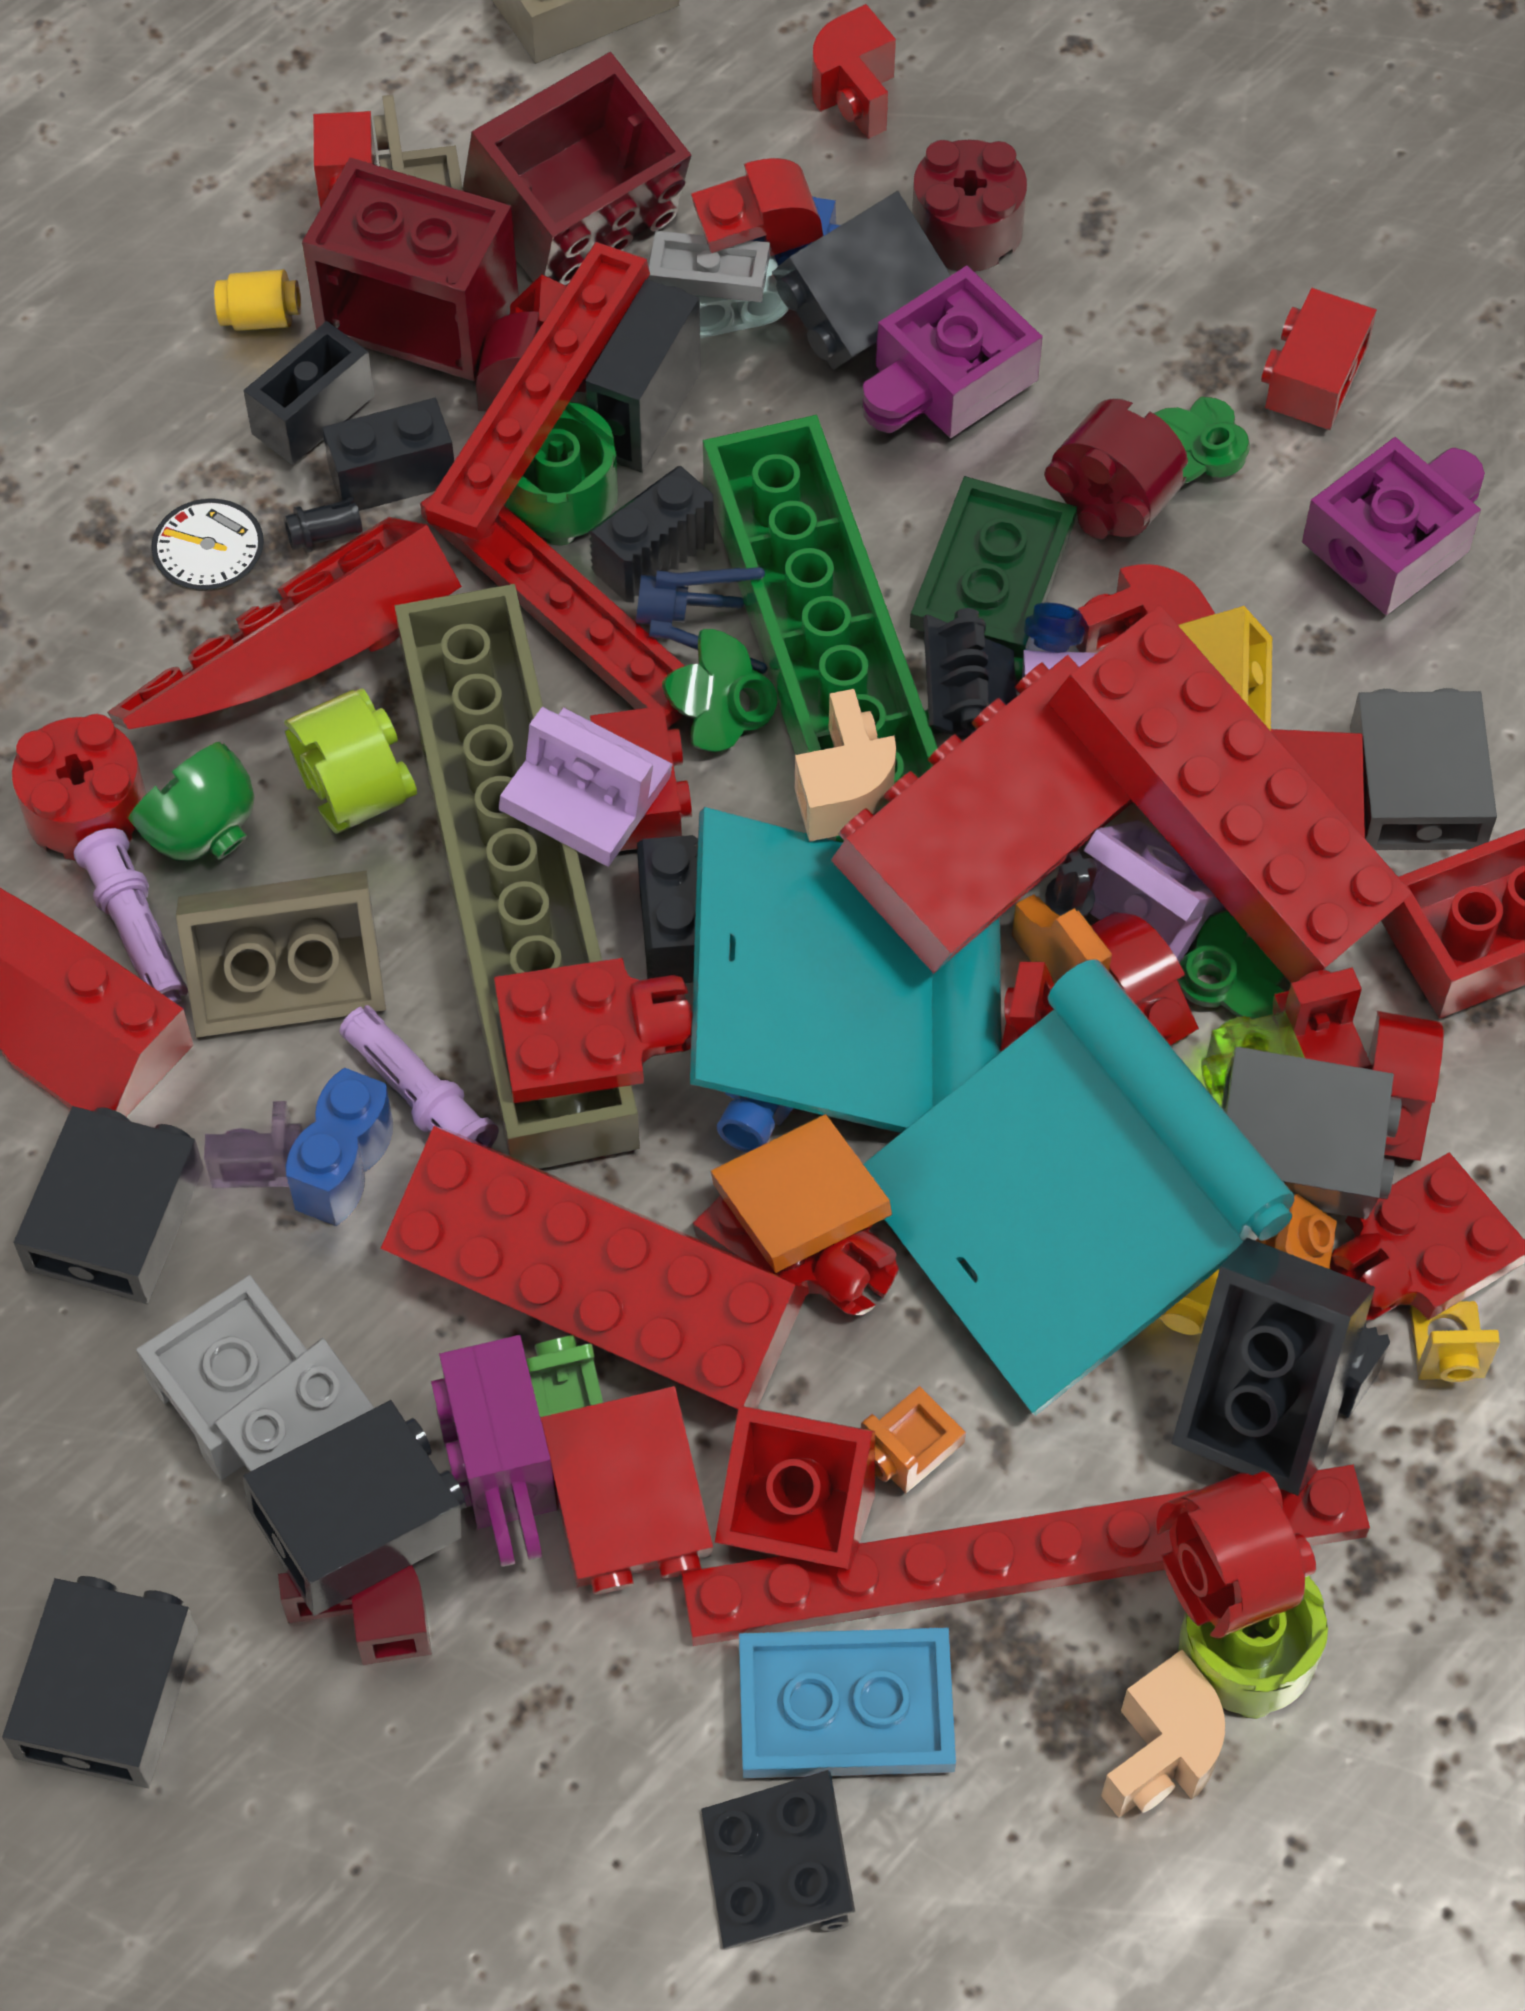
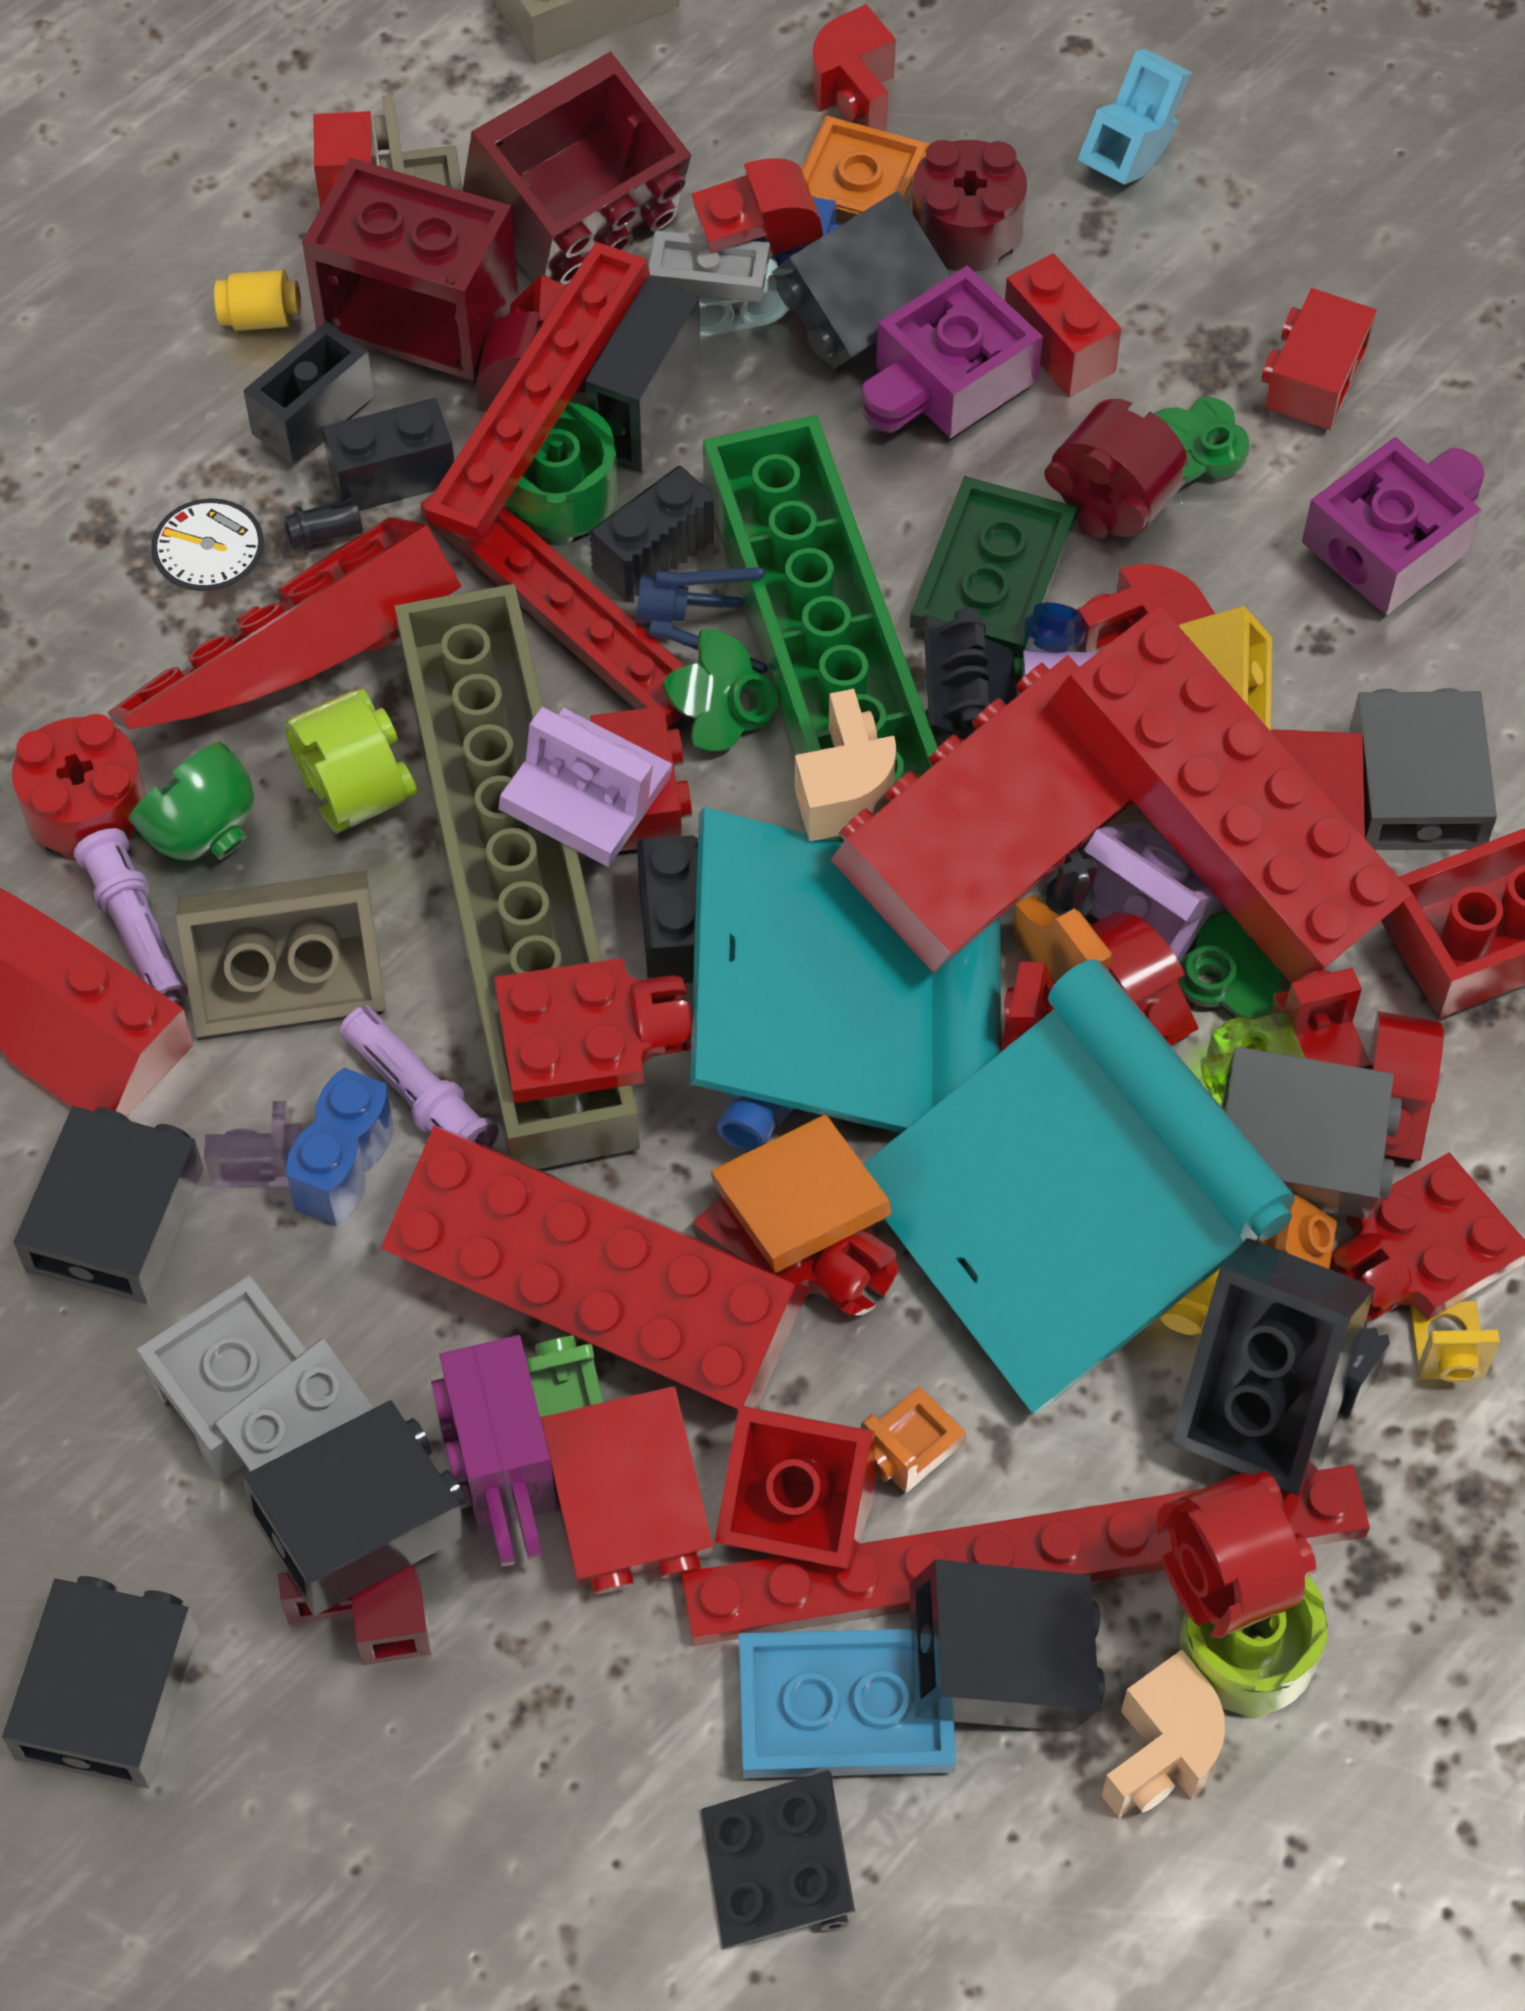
(860, 166): none -> orange tile
(1005, 1646): none -> black brick
(1077, 332): none -> red brick
(1140, 124): none -> medium azure brick

